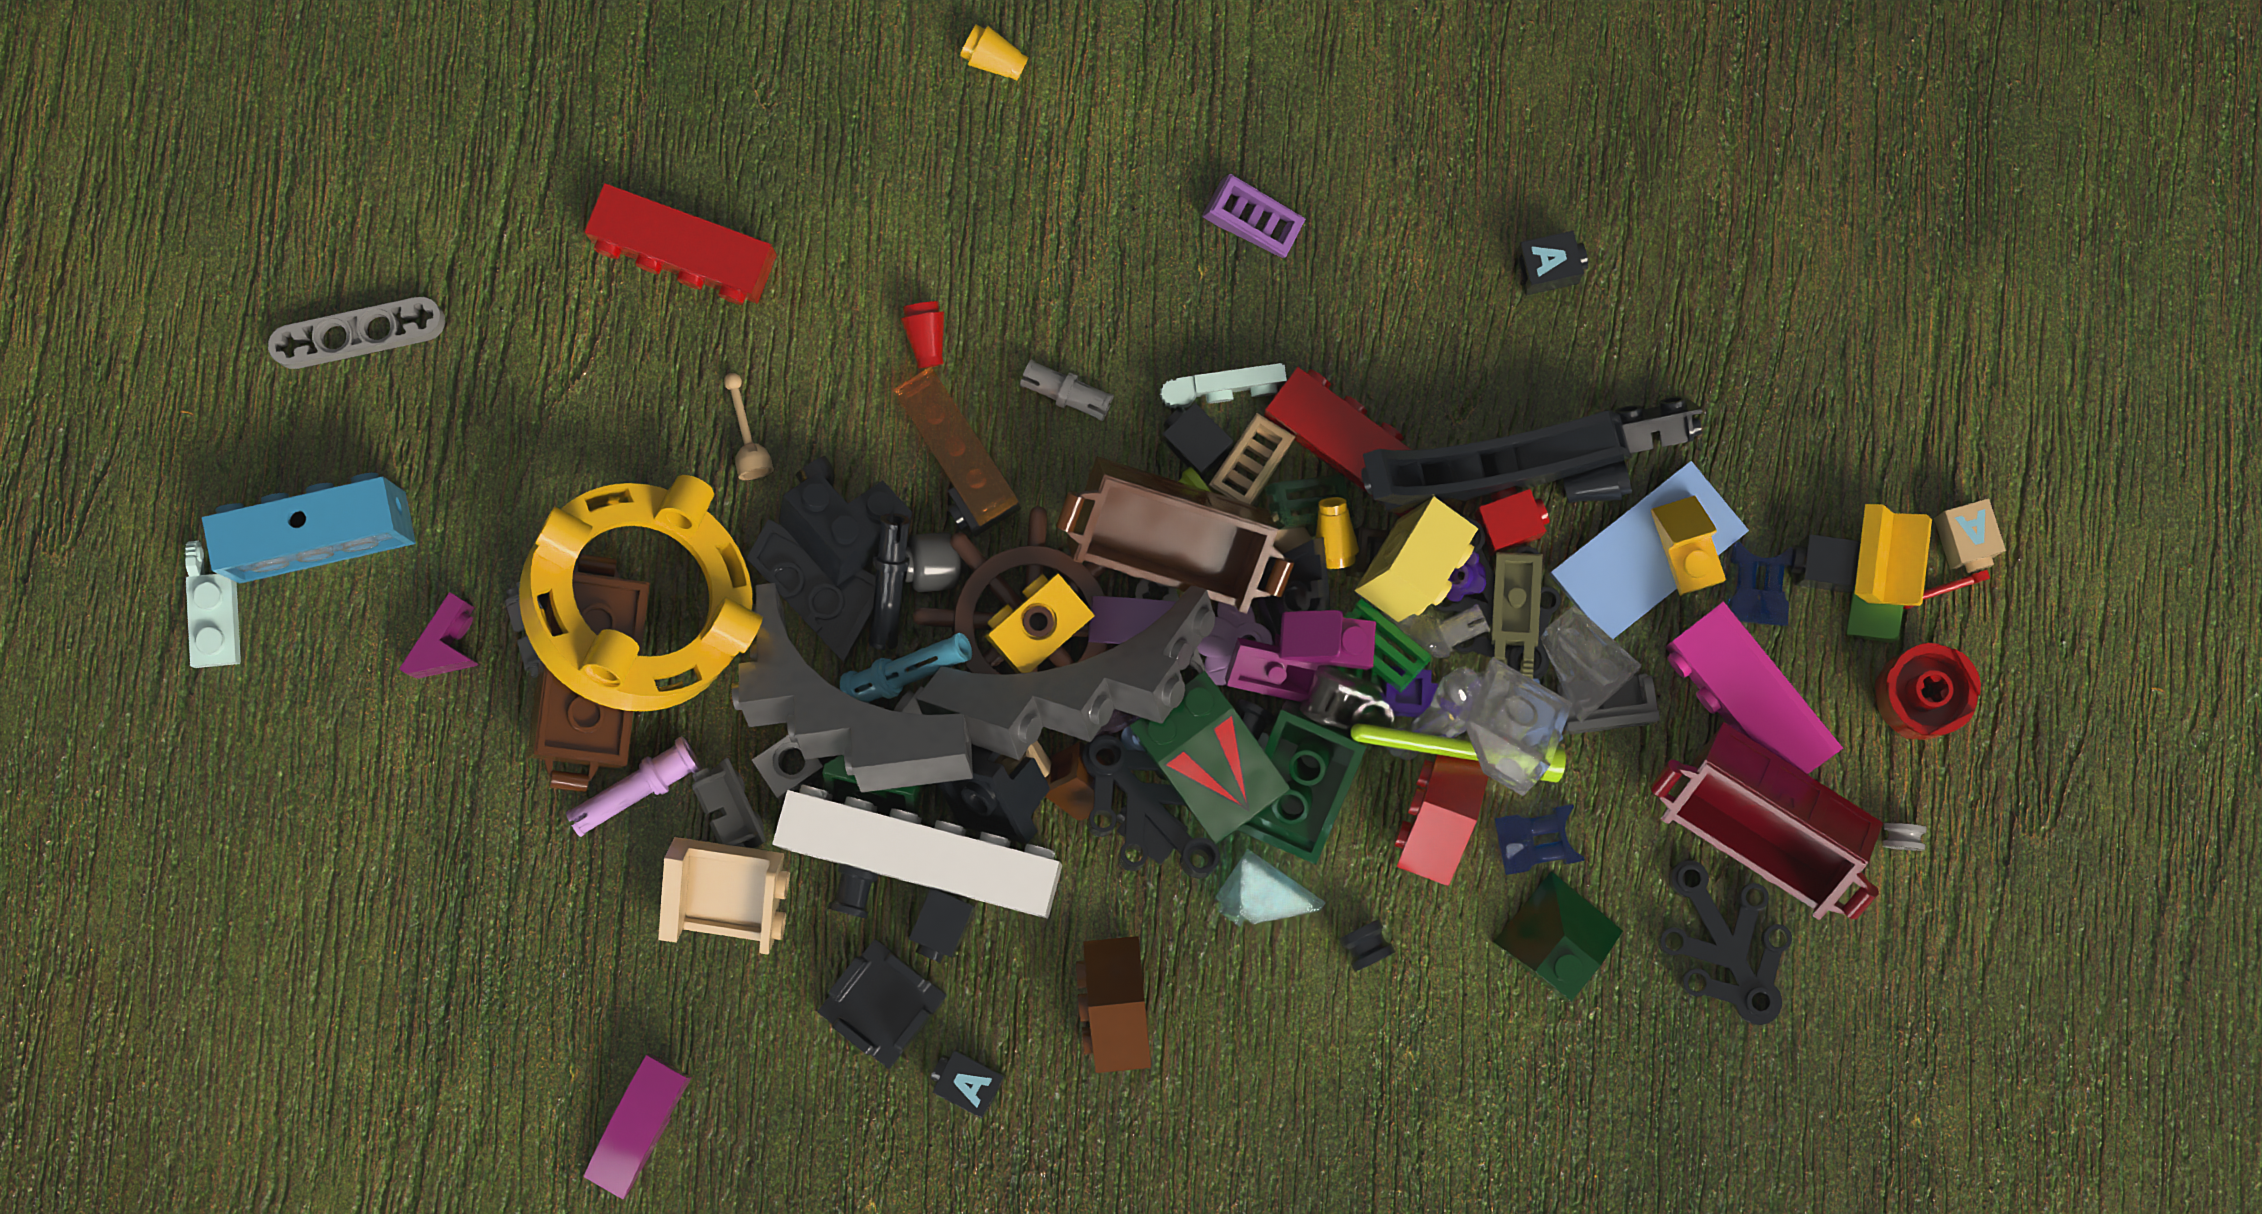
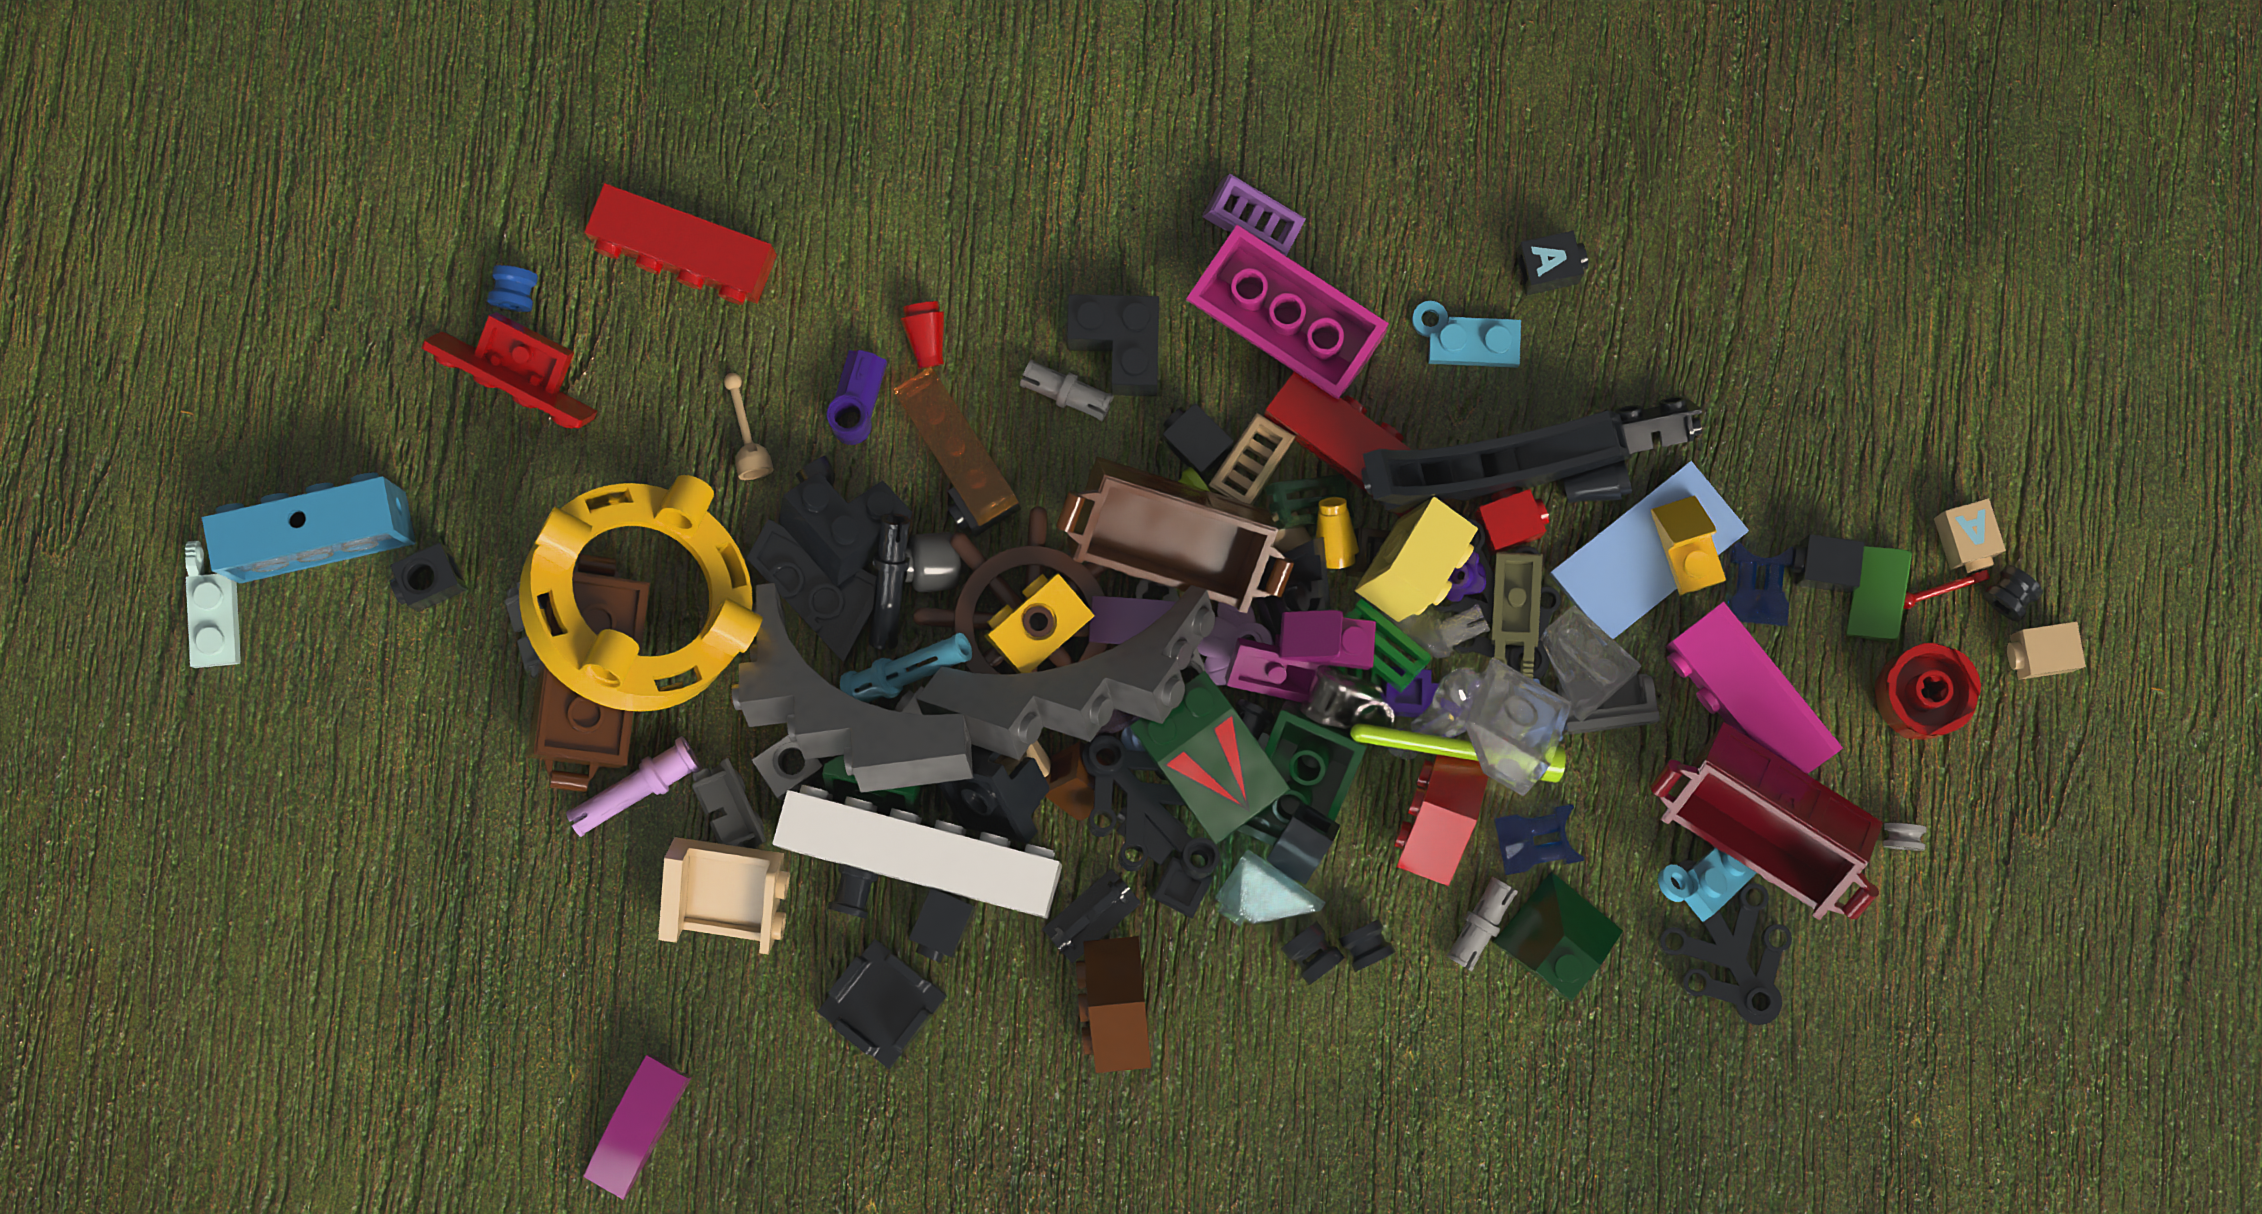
(356, 329): light grey beam -> none
(432, 650): magenta slope -> none
(447, 578): none -> black brick
(512, 288): none -> blue wheel
(517, 363): none -> red bracket
(858, 394): none -> dark purple piece
(966, 1082): black brick -> none
(993, 53): yellow cone -> none
(1092, 915): none -> black hinge
(1123, 326): none -> black brick
(1180, 890): none -> black tile
(1221, 385): light aqua hinge -> none
(1288, 312): none -> dark pink slope
(1303, 843): none -> black brick
(1306, 944): none -> black wheel
(1469, 339): none -> medium azure hinge
(1482, 923): none -> light grey pin
(1707, 883): none -> medium azure hinge
(1892, 556): yellow panel -> none
(2013, 593): none -> black wheel
(2046, 650): none -> tan brick

